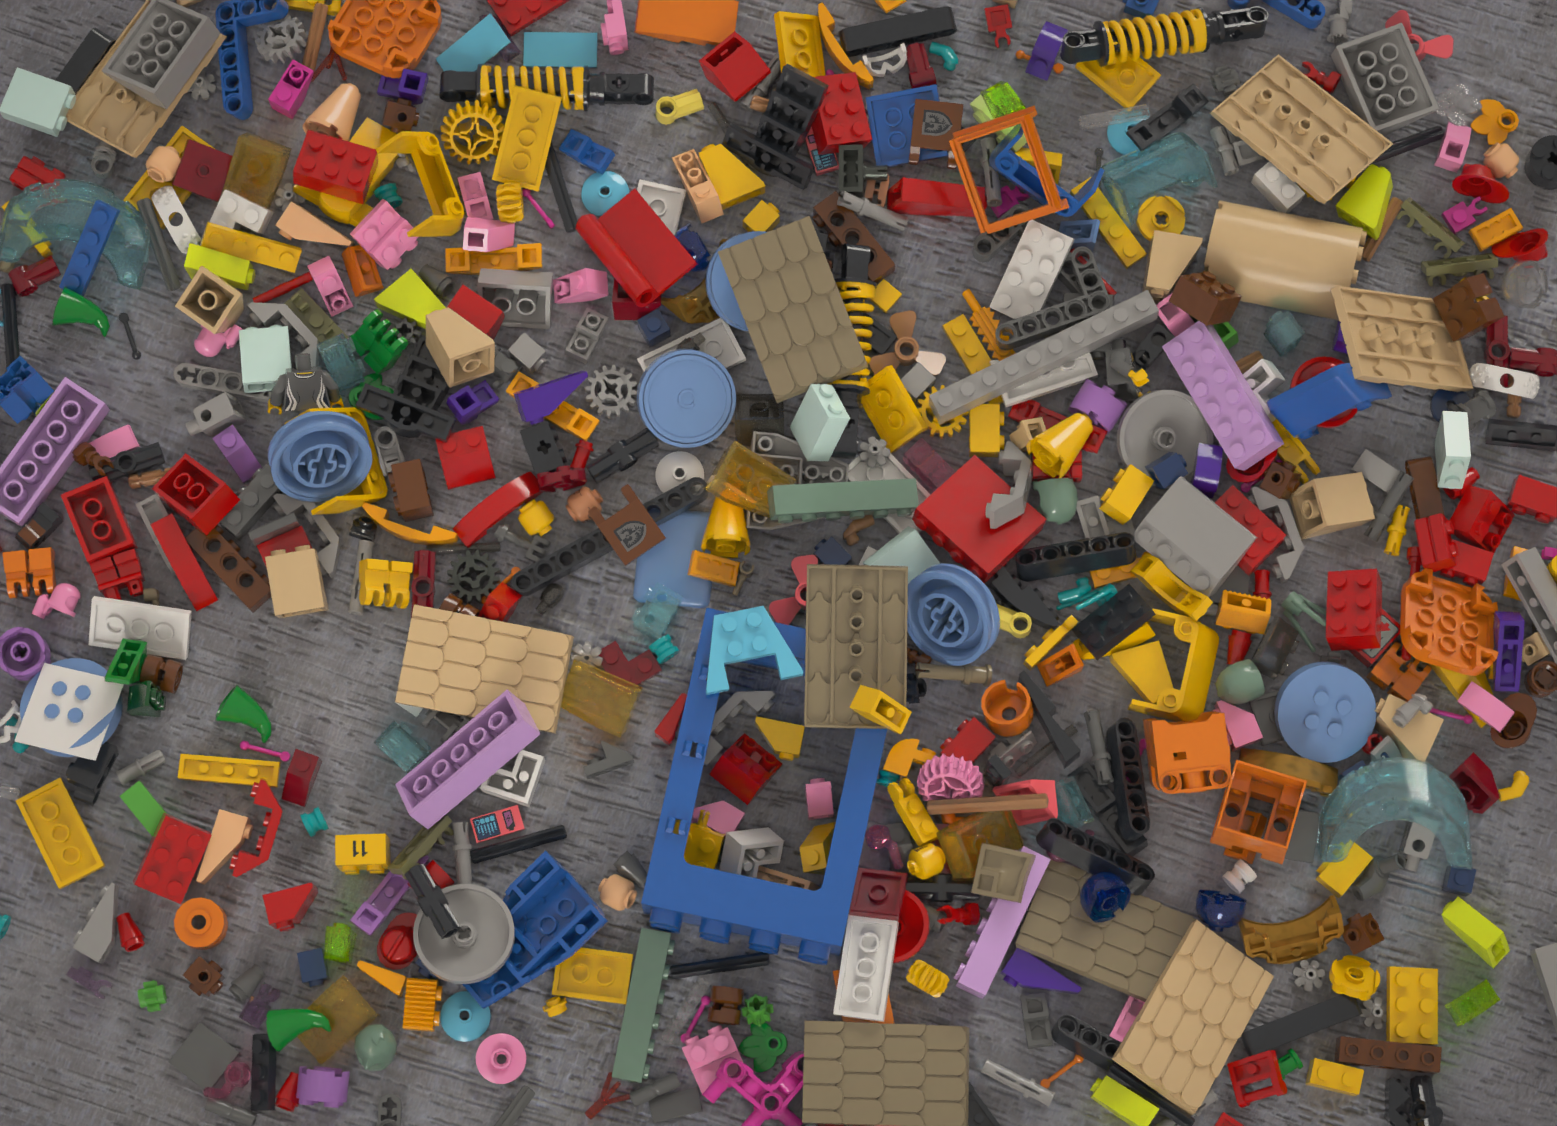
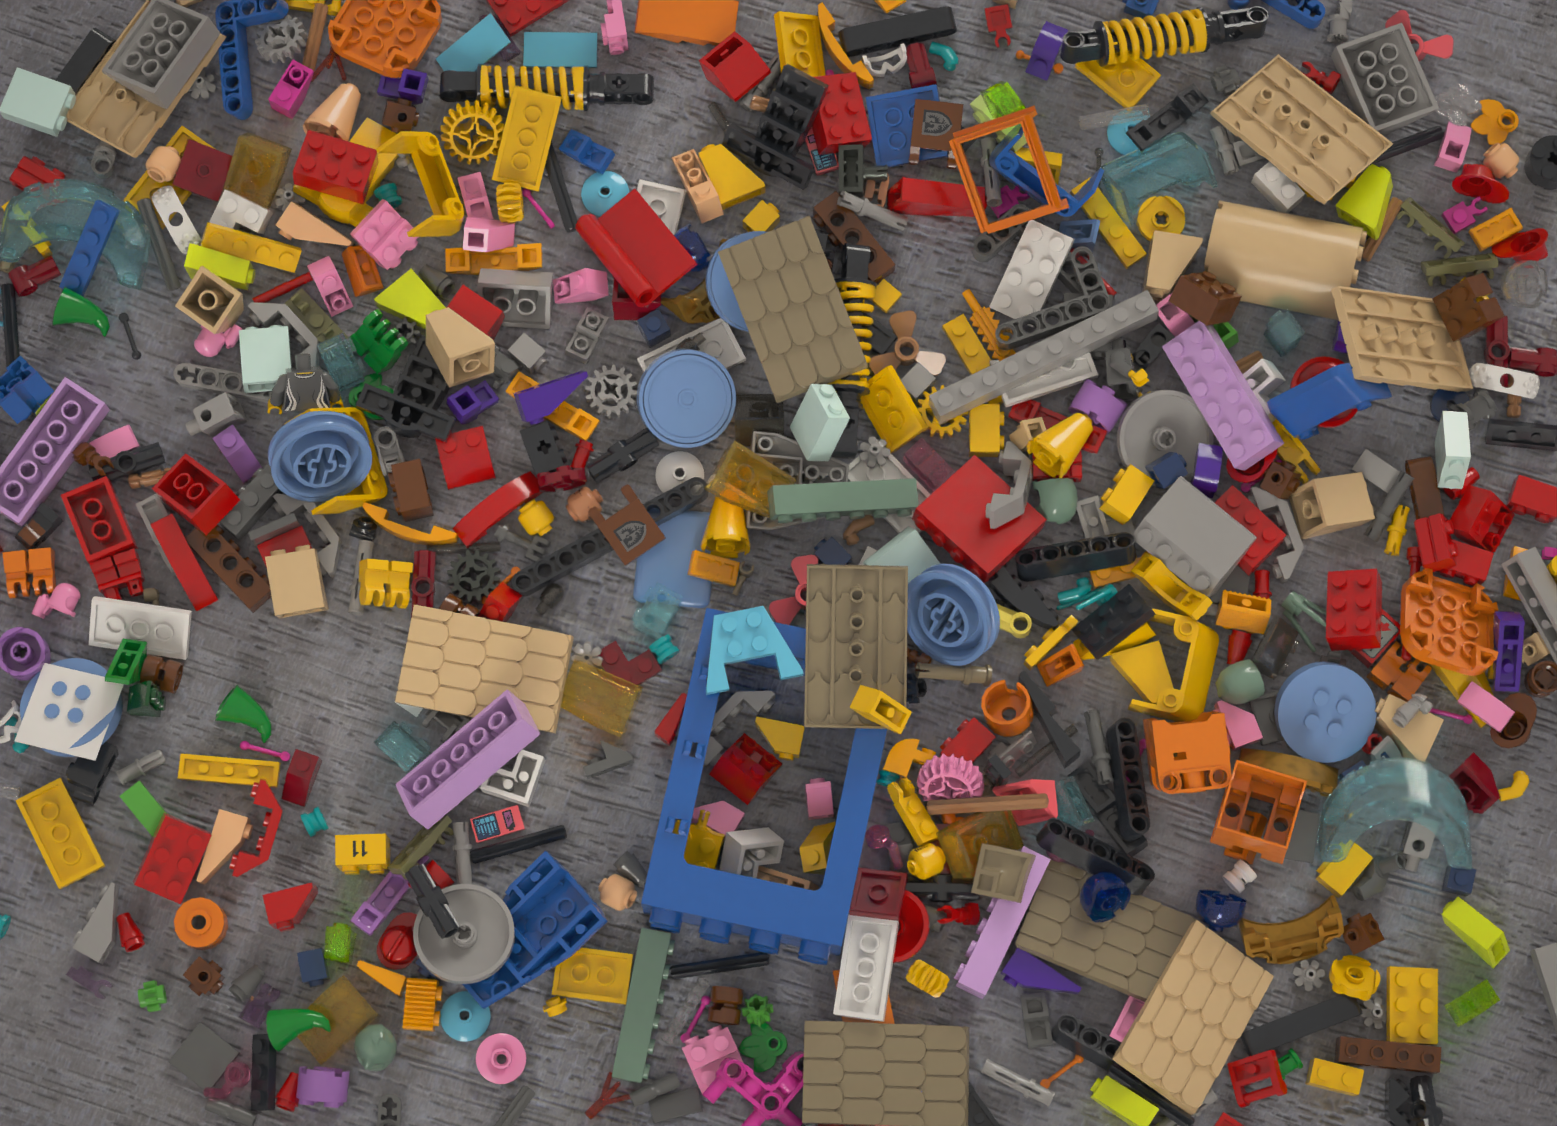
(680, 104): light yellow piece -> none

